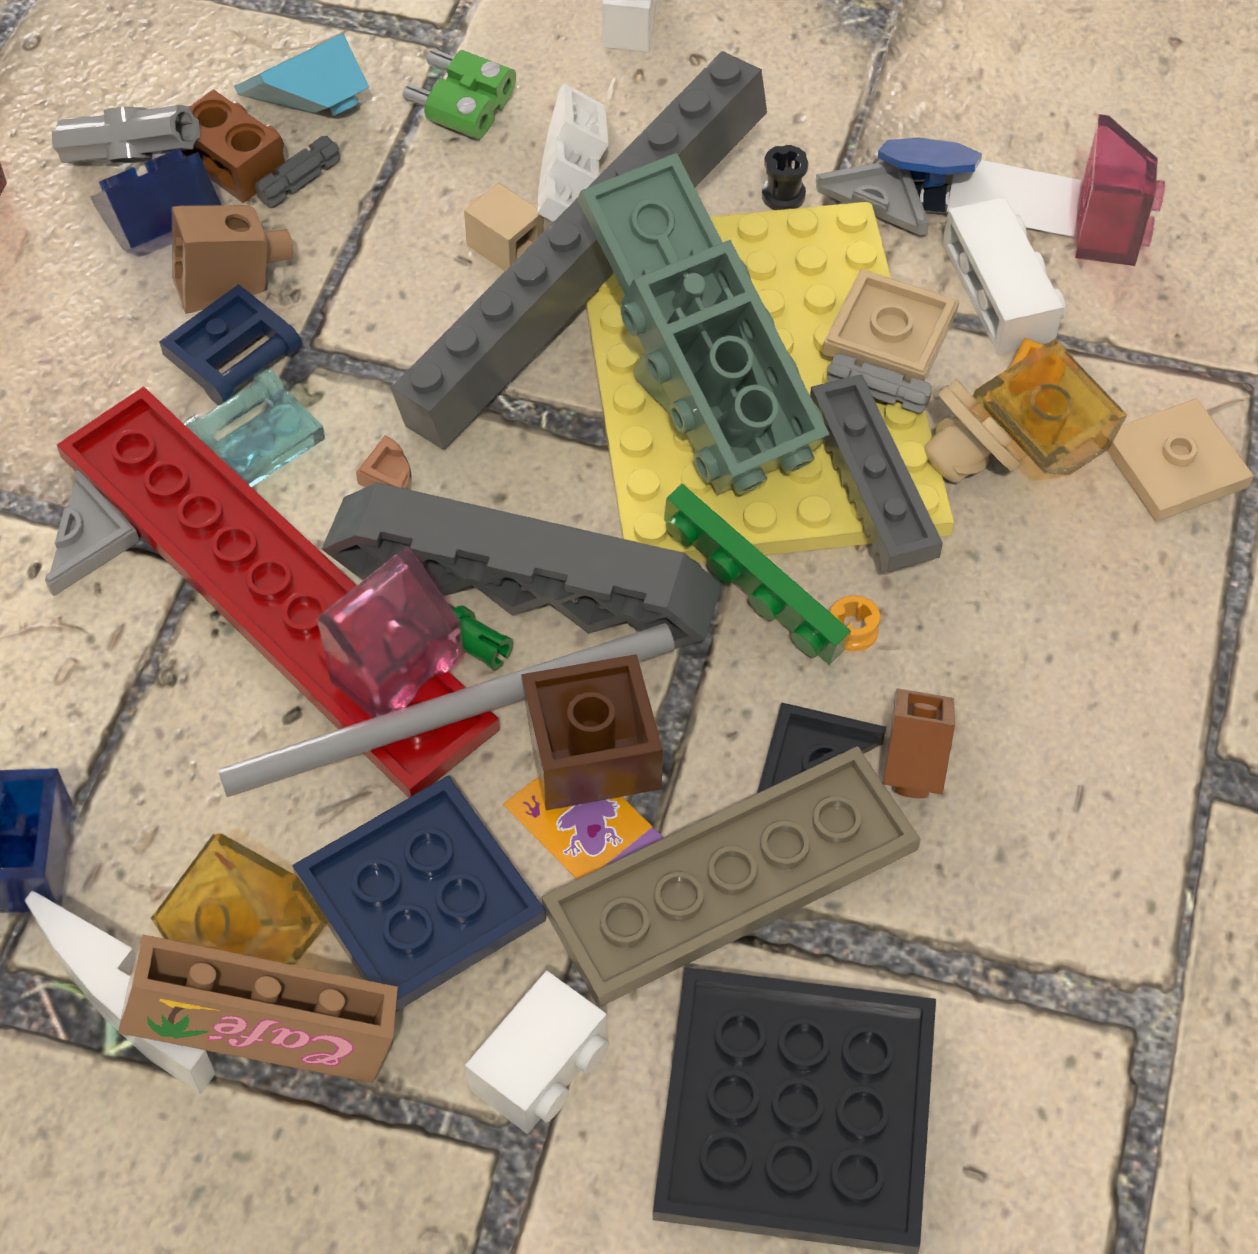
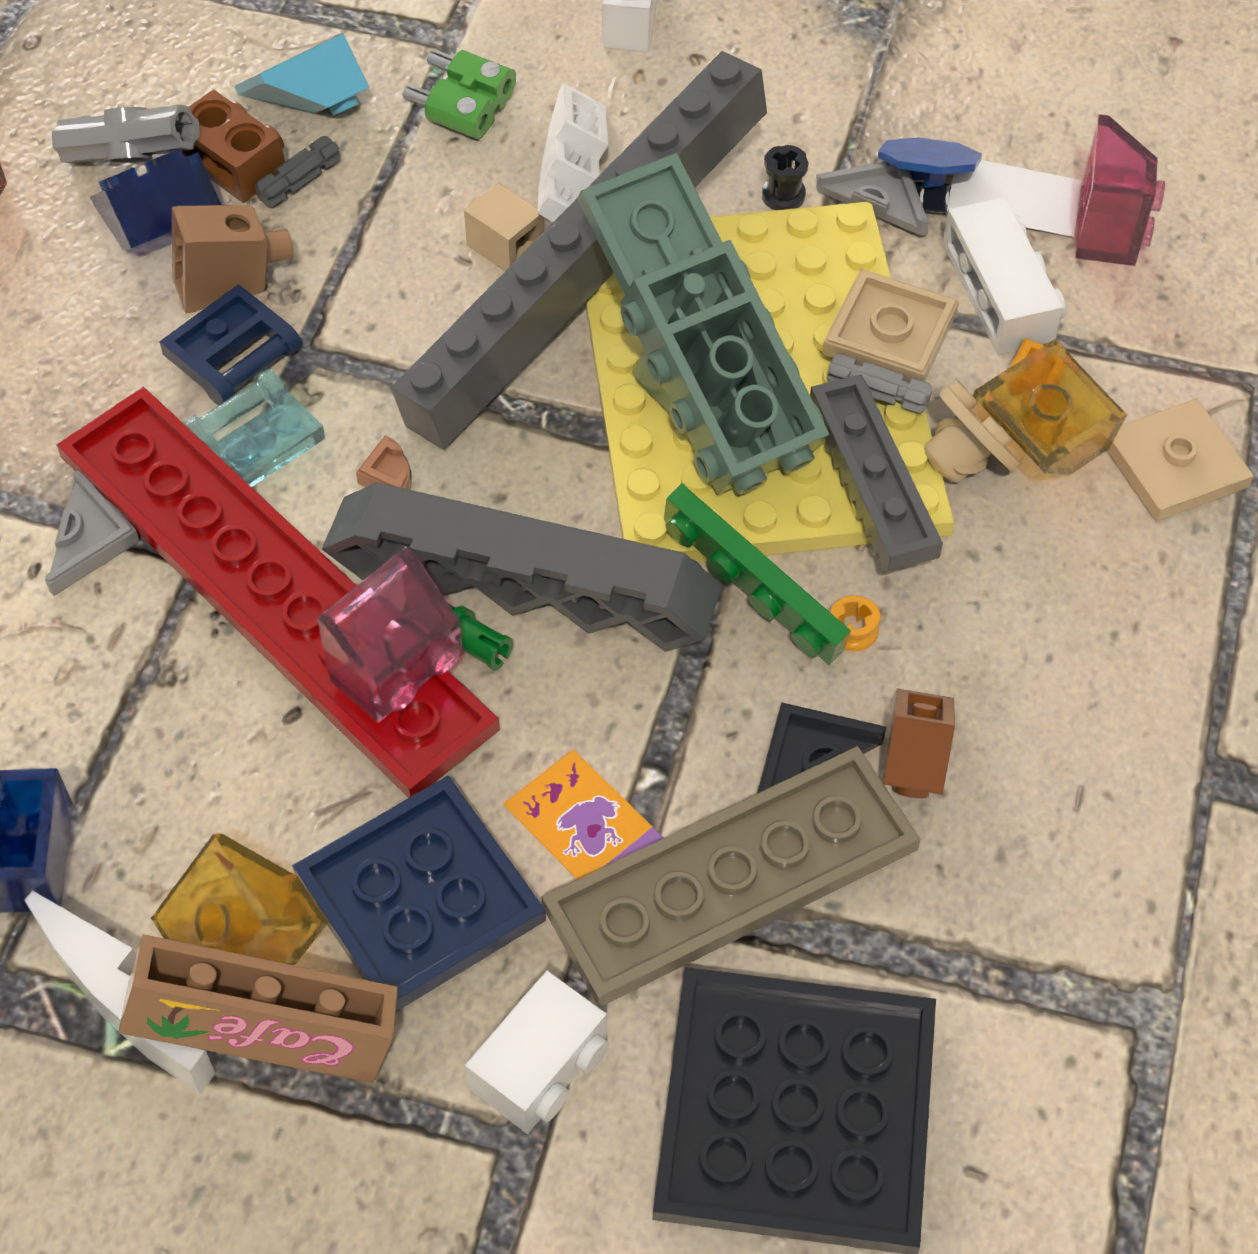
(424, 716): light grey piece -> none
(592, 732): reddish brown slope -> none

